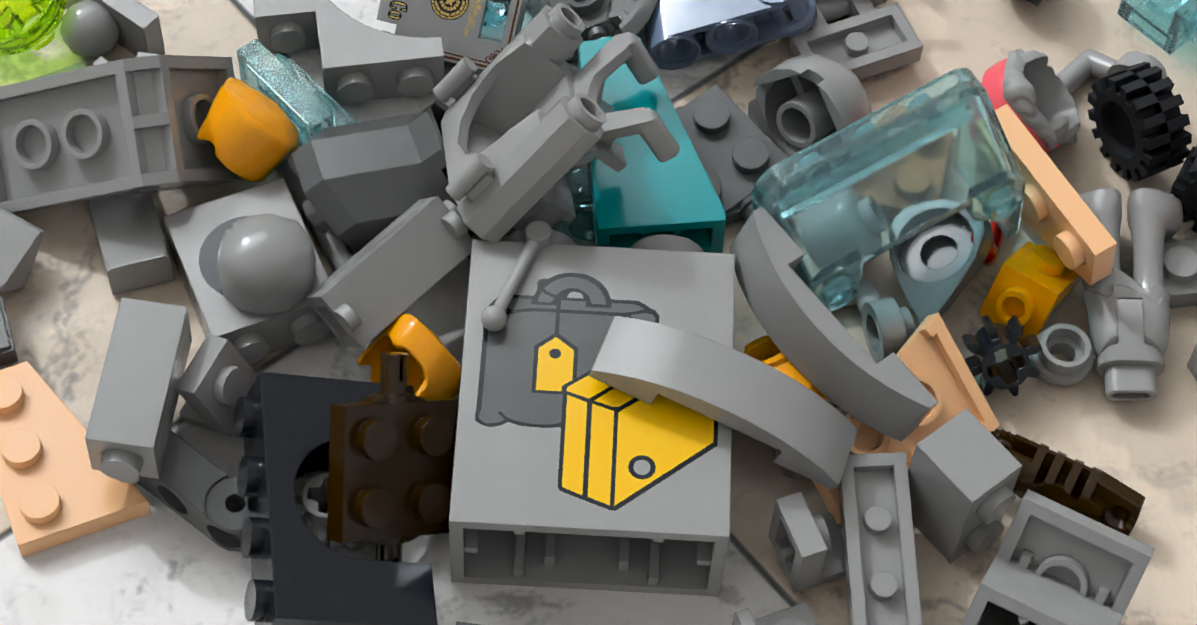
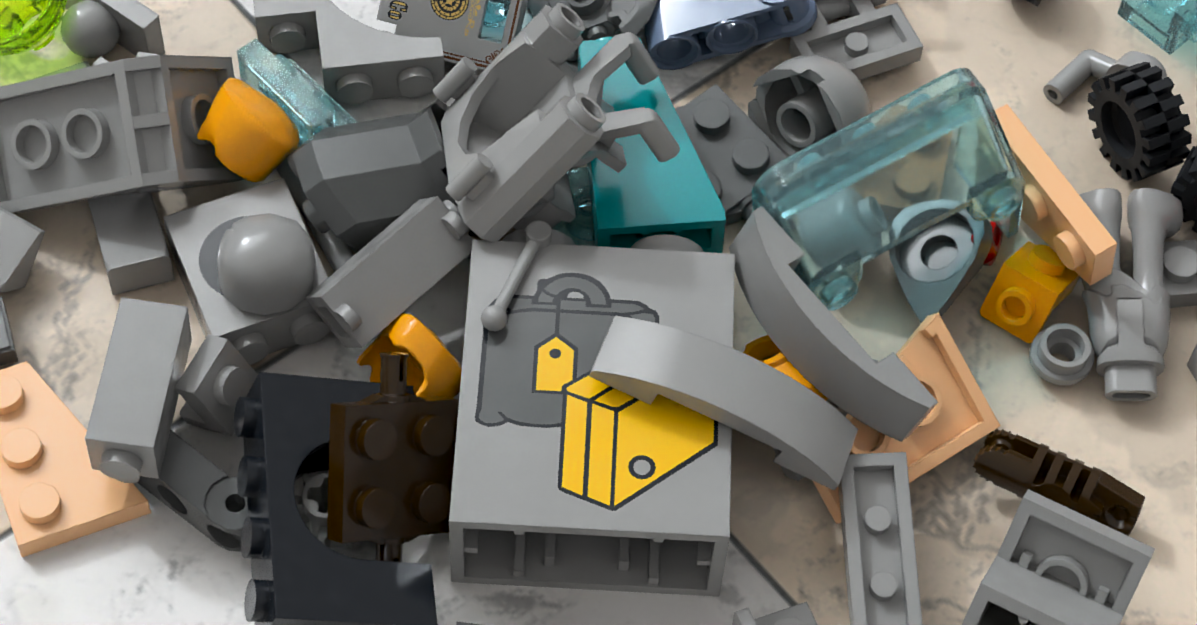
(806, 543): light grey bracket -> none
(883, 321): light grey plate -> none
(961, 486): light grey brick -> none
(1015, 368): black gear -> none
(1034, 97): light grey hair -> none

